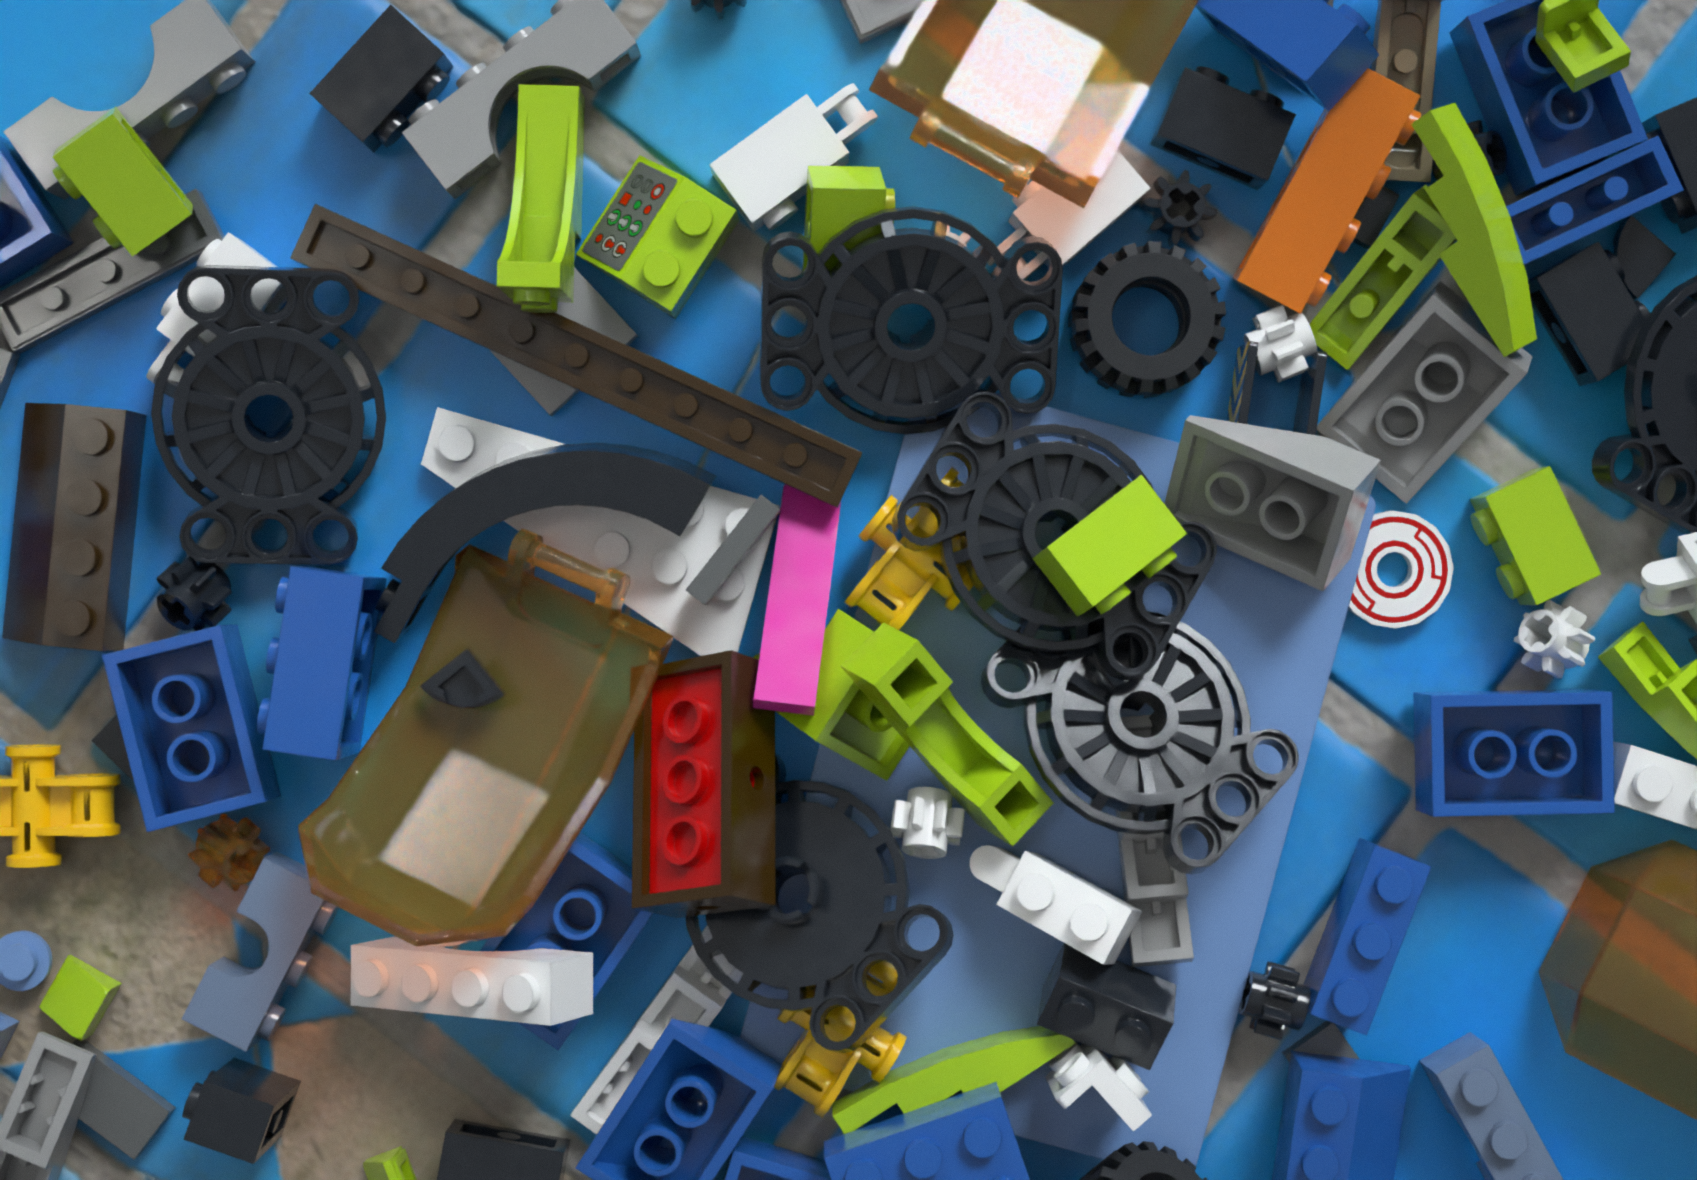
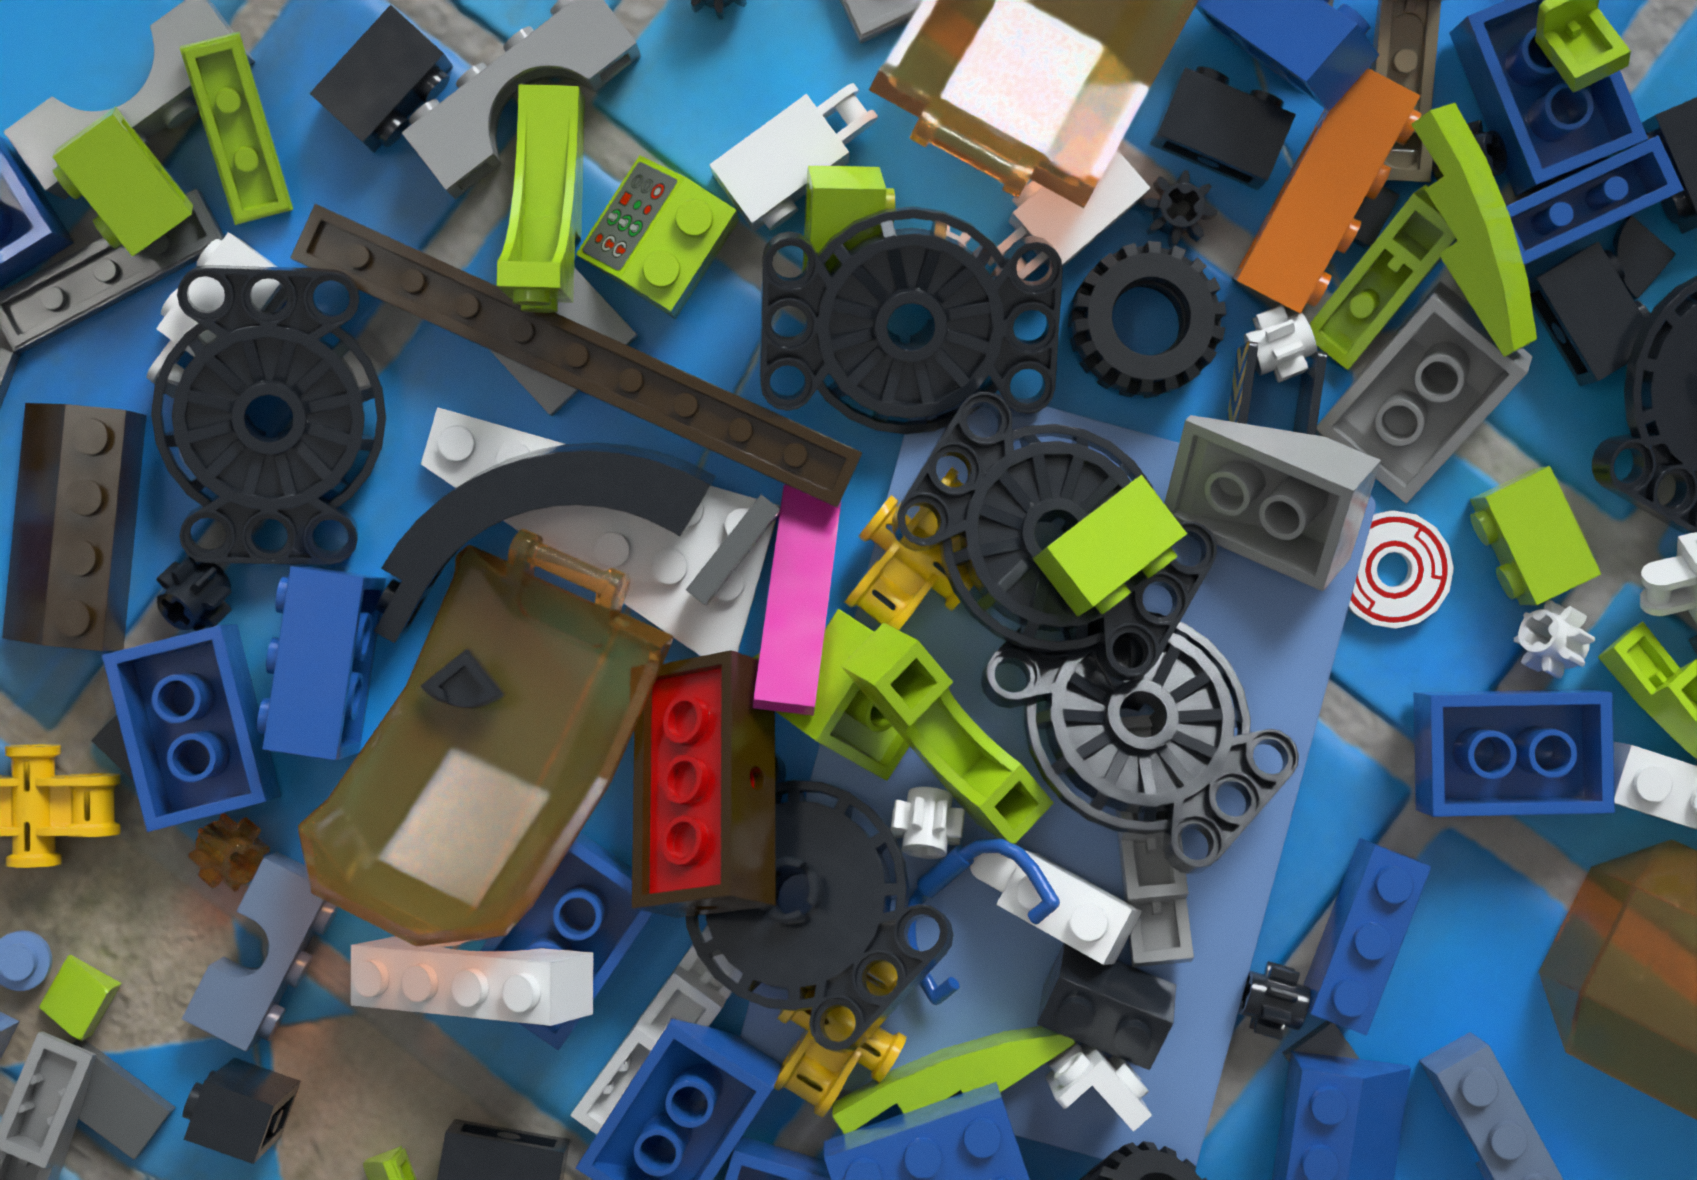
(236, 127): none -> lime tile
(950, 868): none -> blue piece

